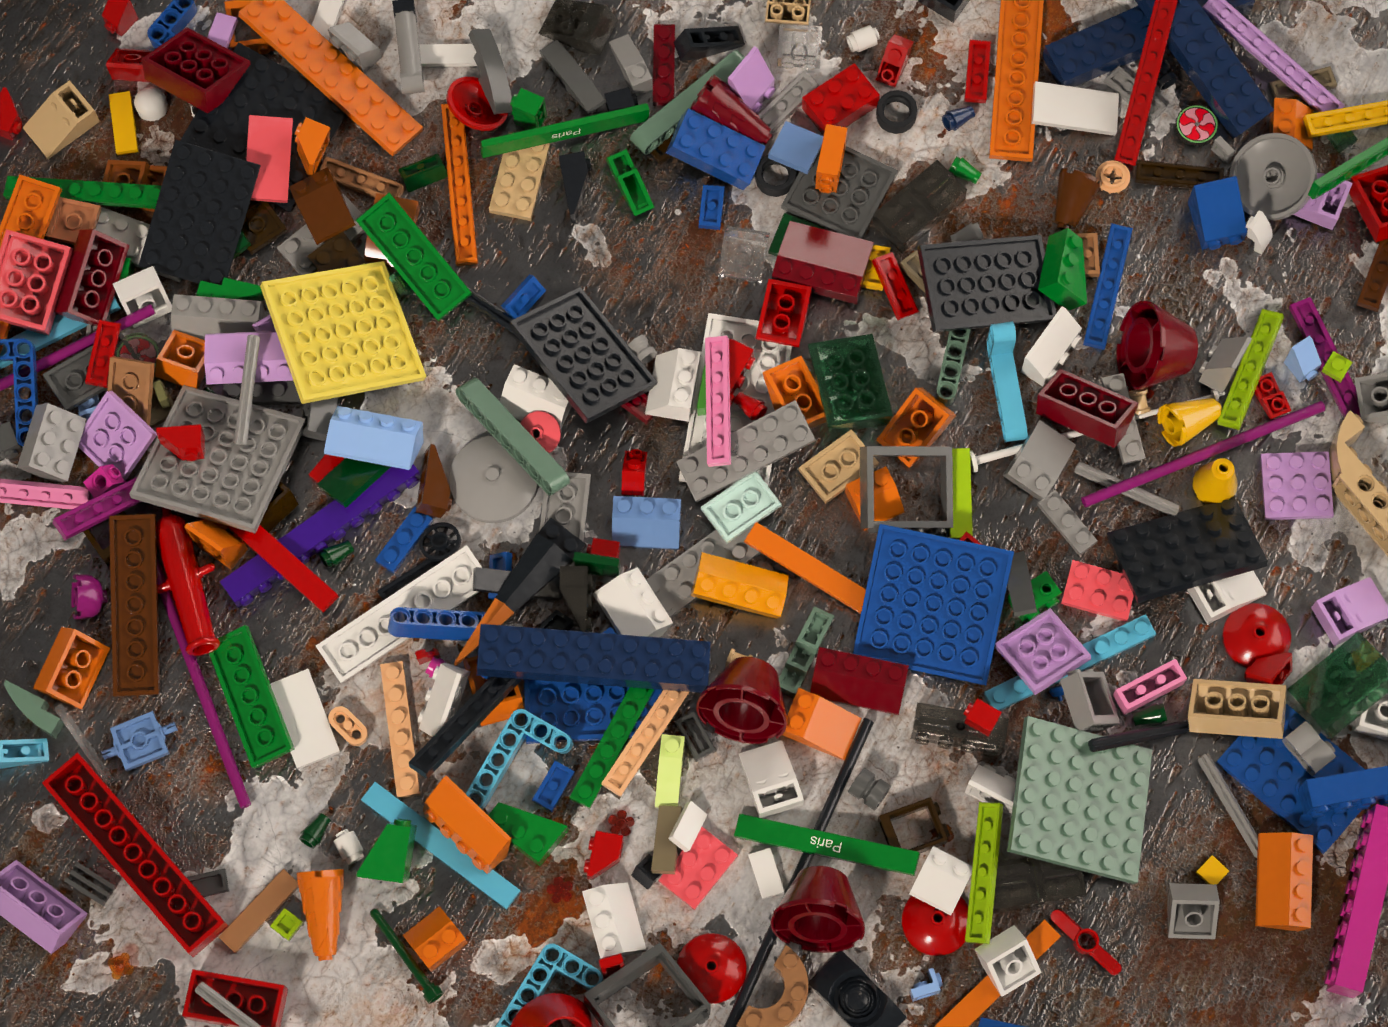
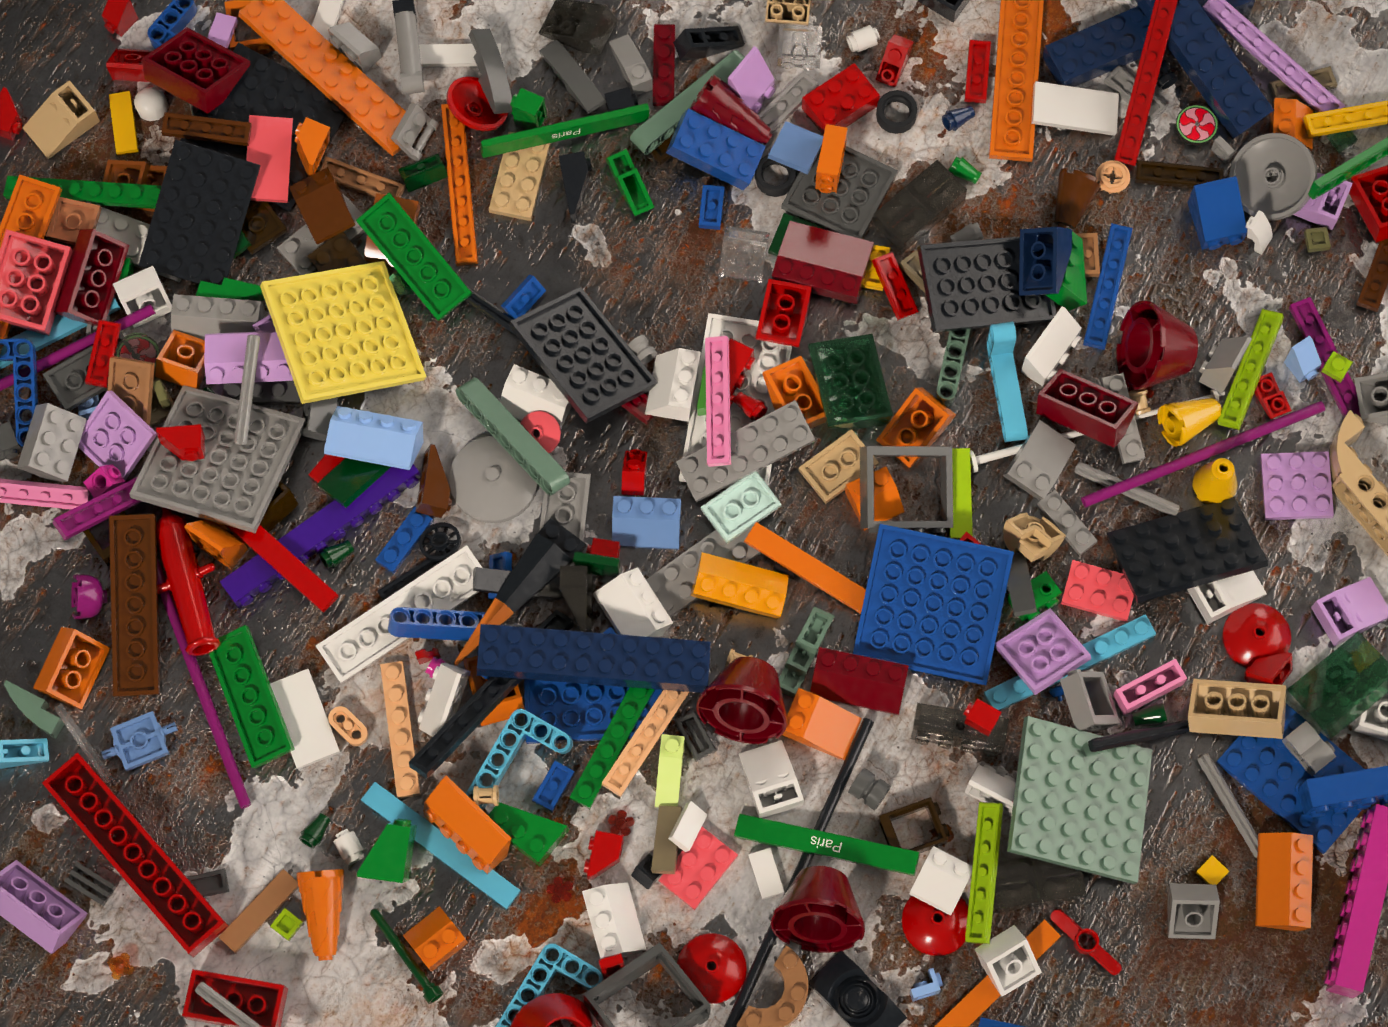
(206, 129): none -> reddish brown plate
(409, 129): none -> light grey plate
(486, 795): none -> tan bush
(1032, 536): none -> tan brick
(1043, 259): none -> dark blue slope
(1317, 239): none -> olive plate

